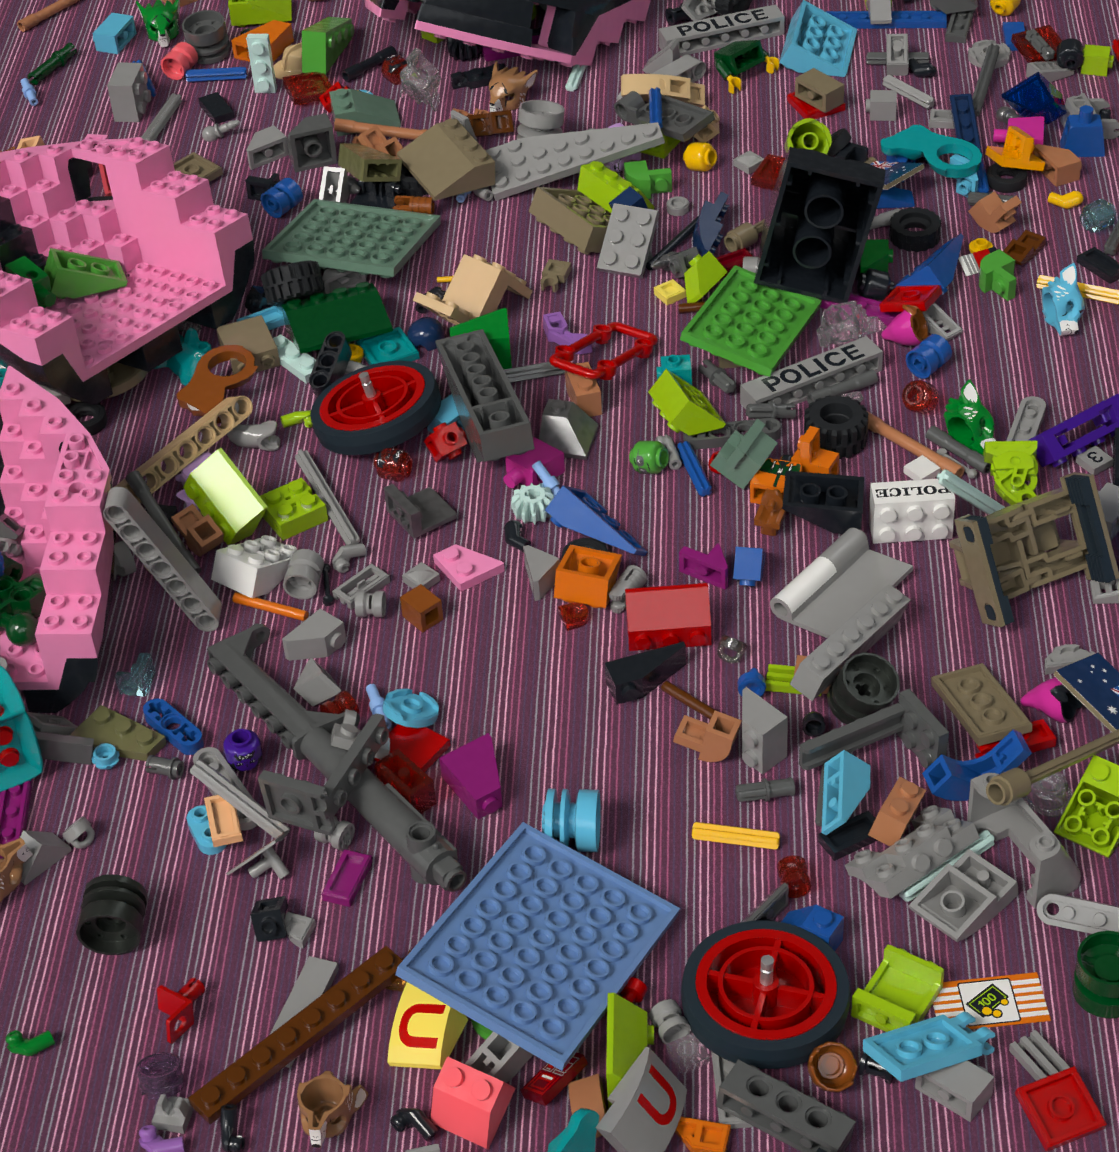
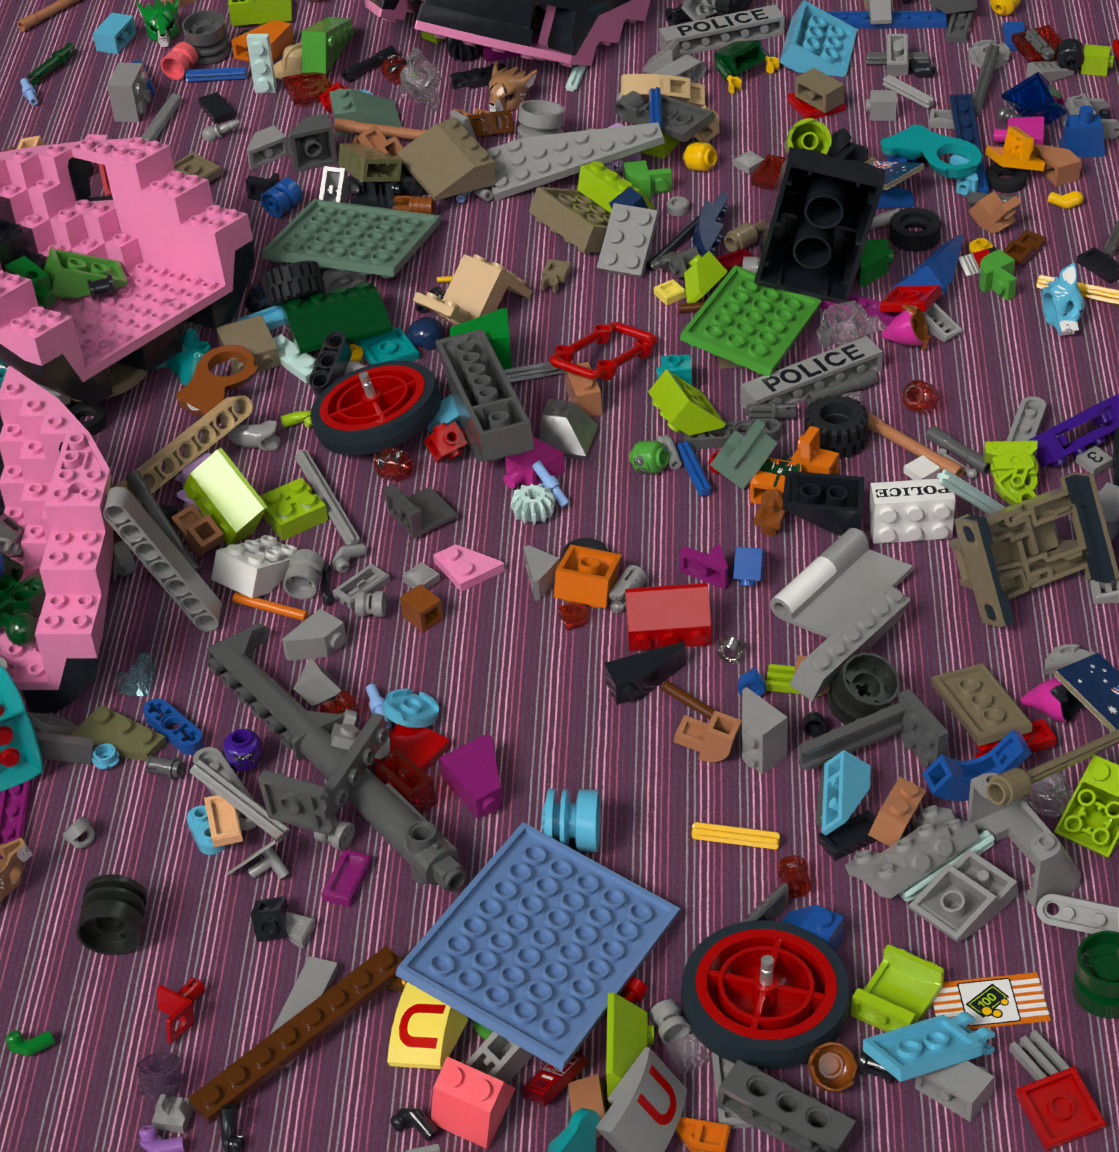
(46, 851): light grey slope -> none
(101, 287): none -> black bush
(327, 1106): medium nougat piece -> none
(513, 537): black arm -> none
(557, 331): medium lavender piece -> none
(584, 514): blue wedge -> none
(717, 376): dark grey axle -> none
(765, 789): dark grey axle -> none
(875, 284): black head -> none
(928, 356): blue wheel -> none
(969, 419): green piece -> none
(1098, 215): clear light blue head -> none

